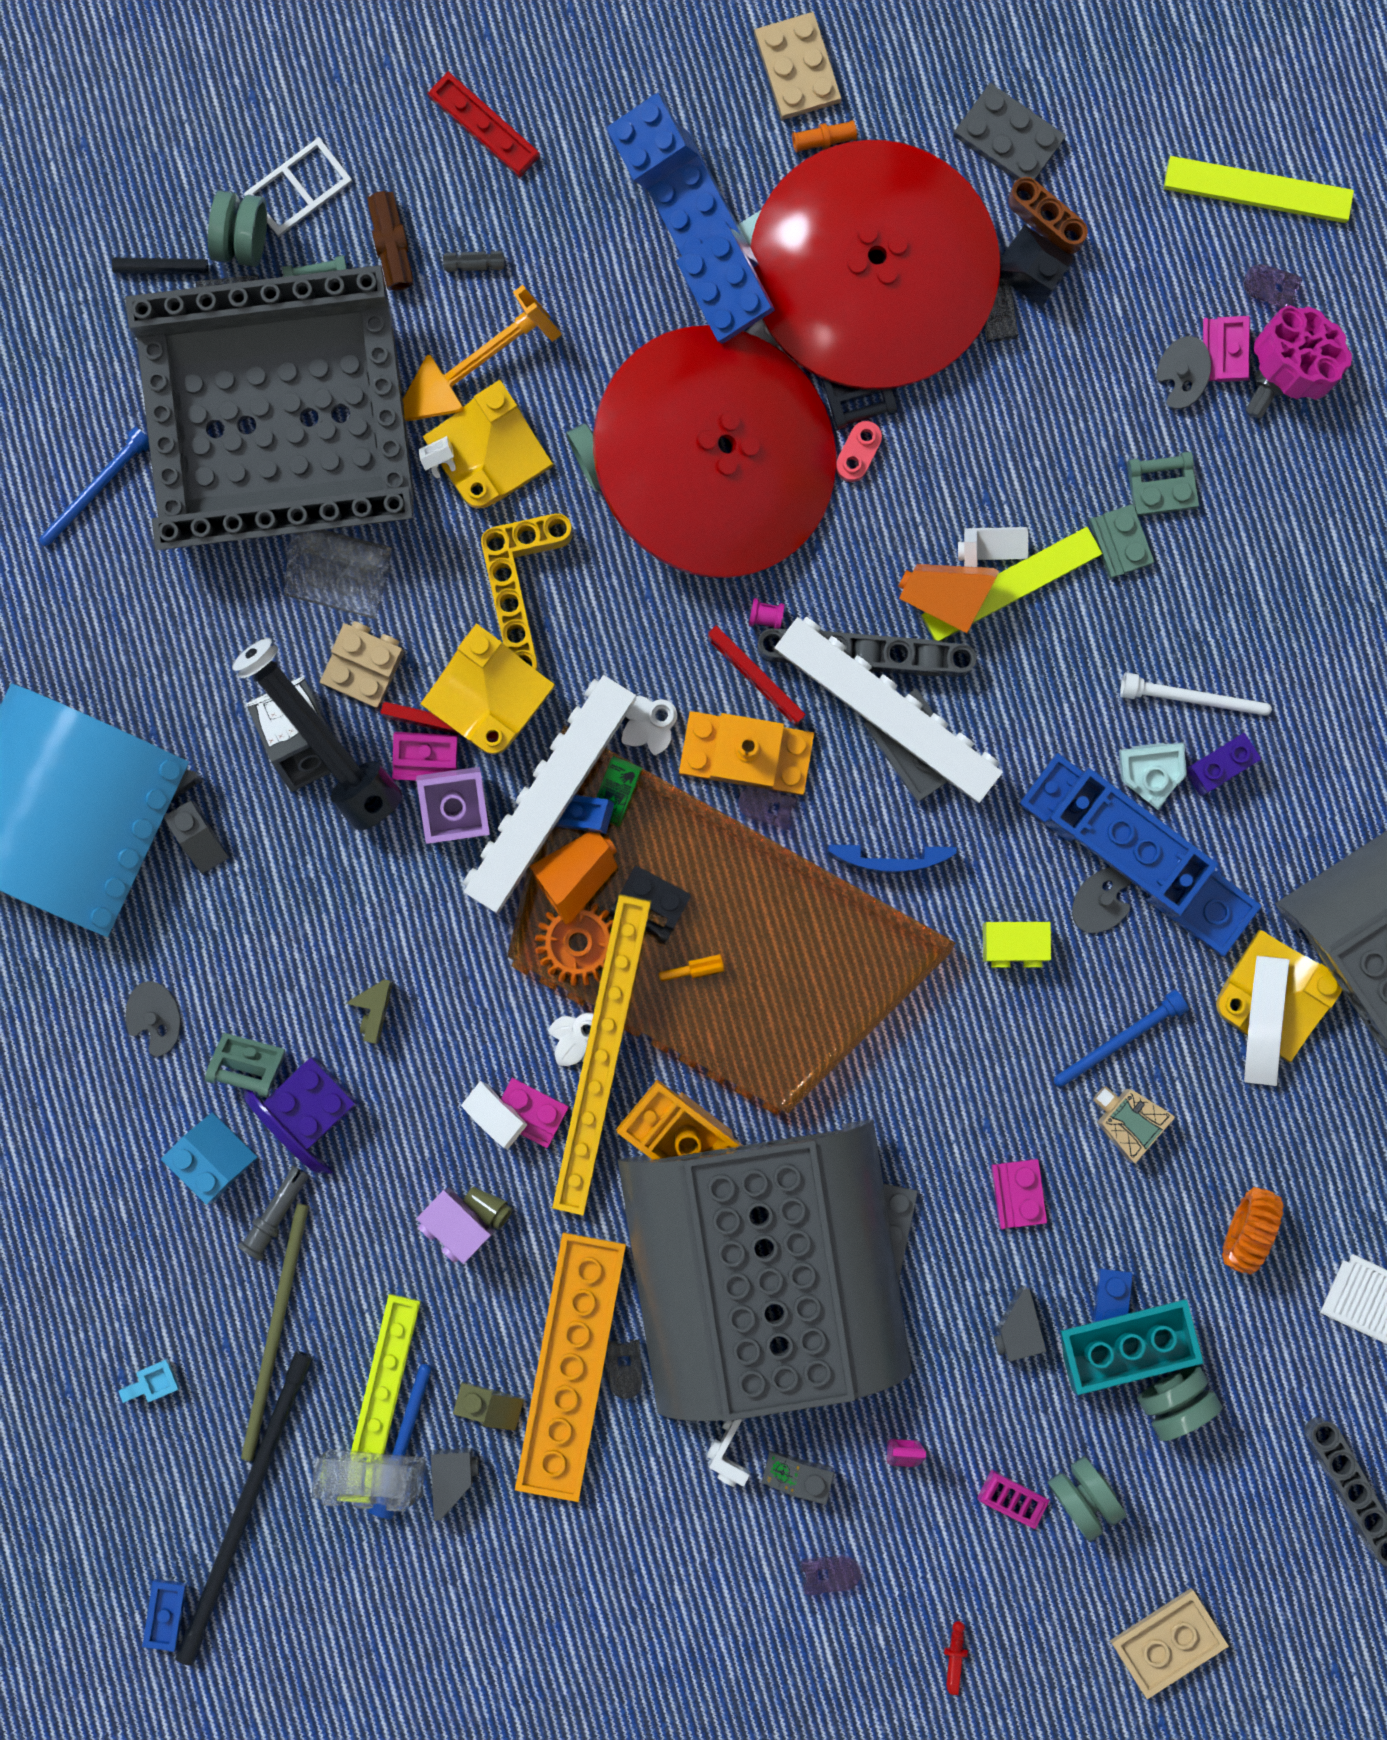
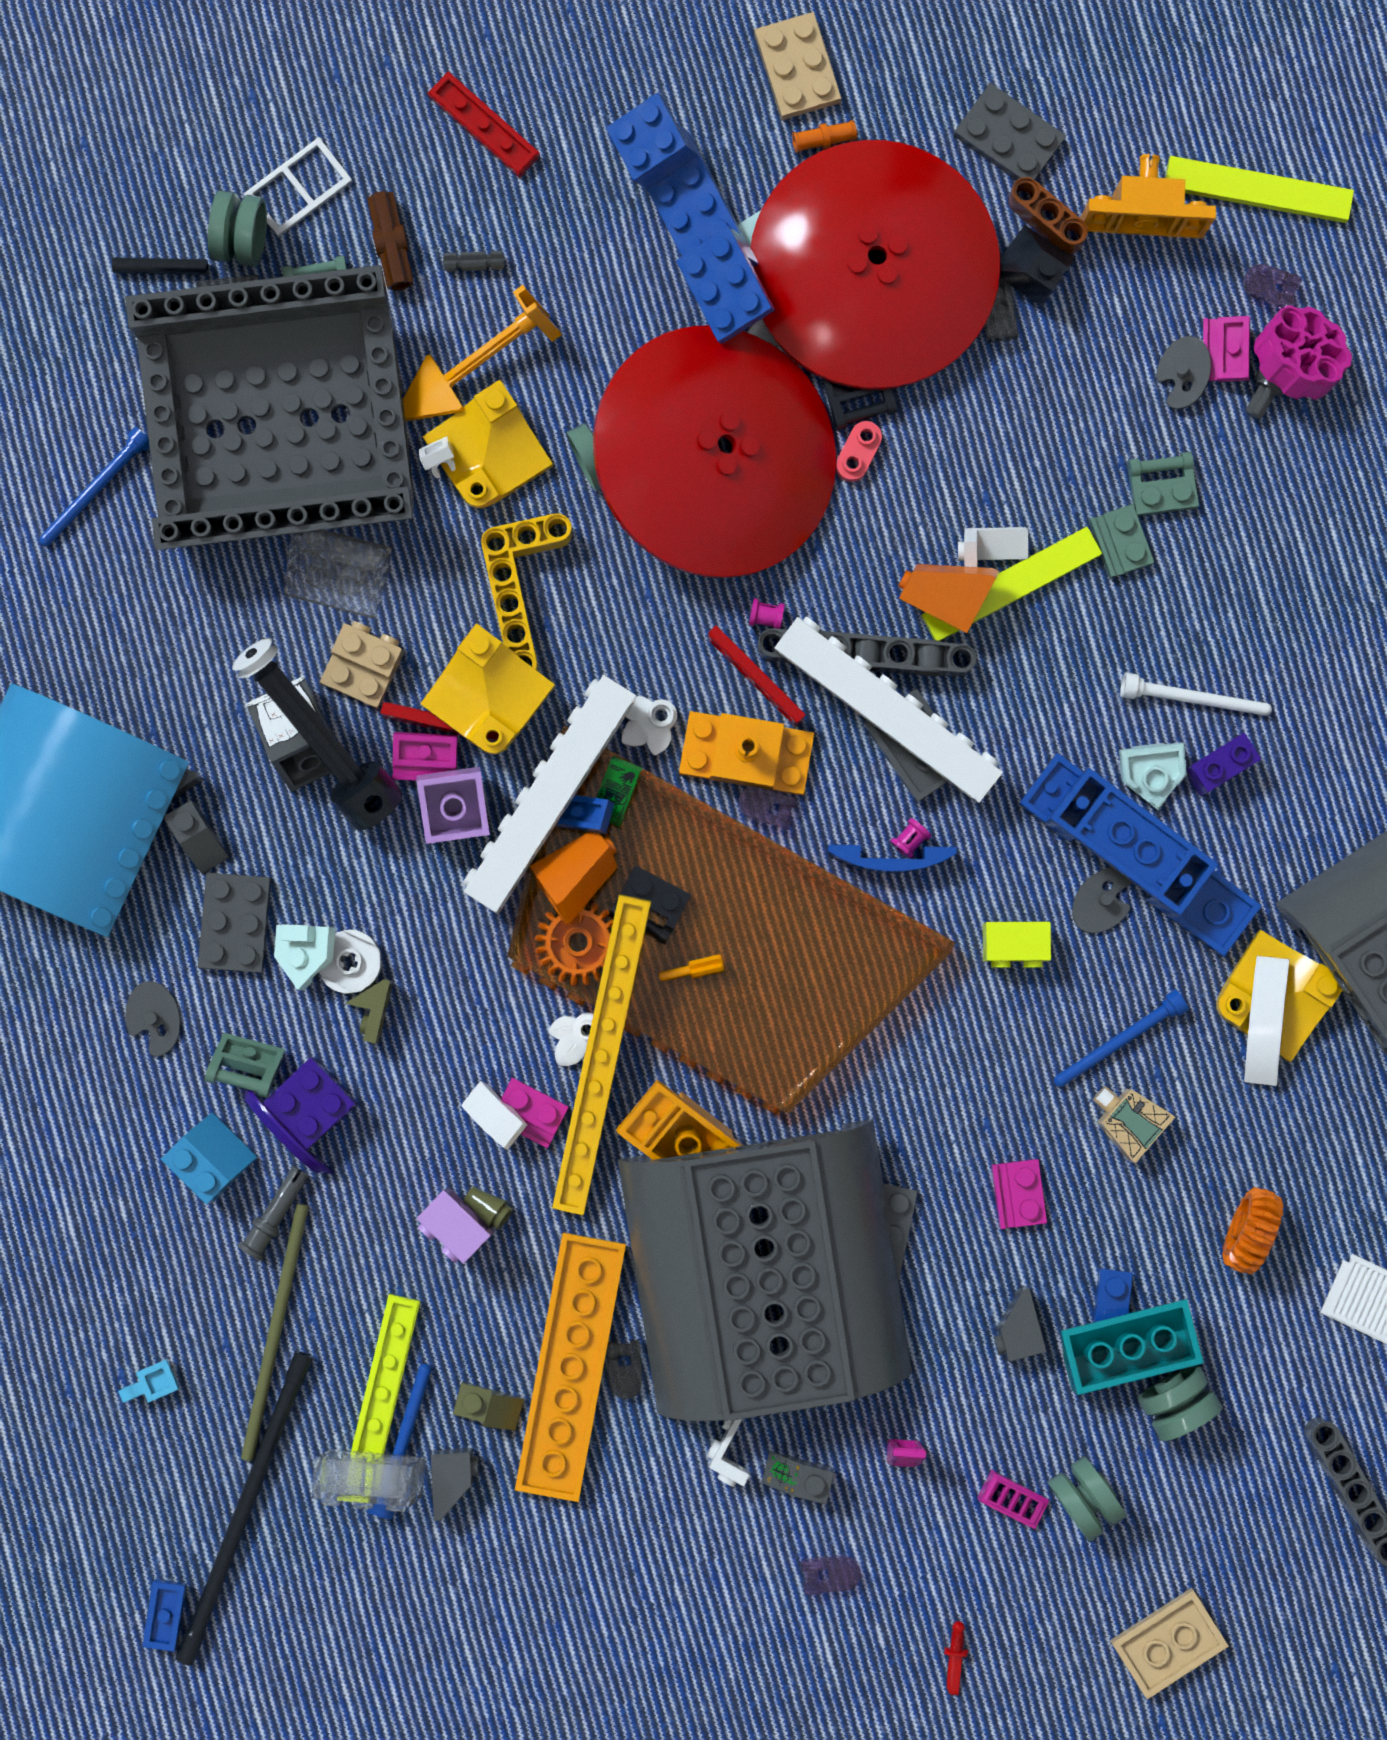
(234, 922): none -> dark grey plate
(303, 951): none -> light aqua plate
(368, 960): none -> white plate
(921, 834): none -> dark pink bush
(1149, 207): none -> light orange brick

